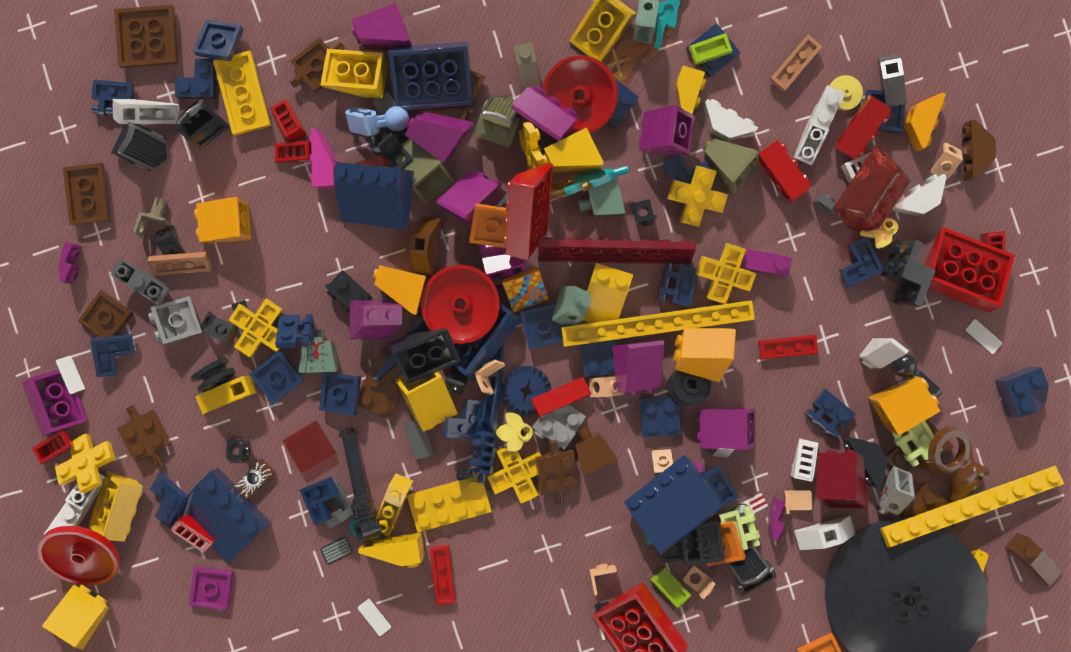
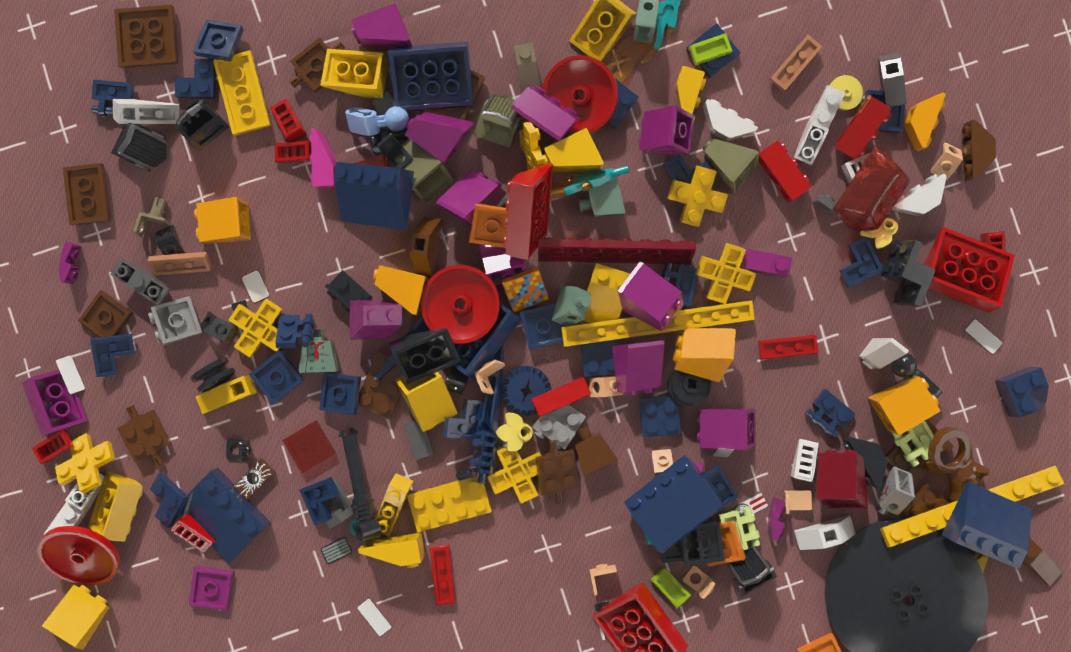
(255, 286): none -> white sticker
(643, 220): black bracket -> none
(650, 297): none -> magenta slope
(990, 525): none -> dark blue slope

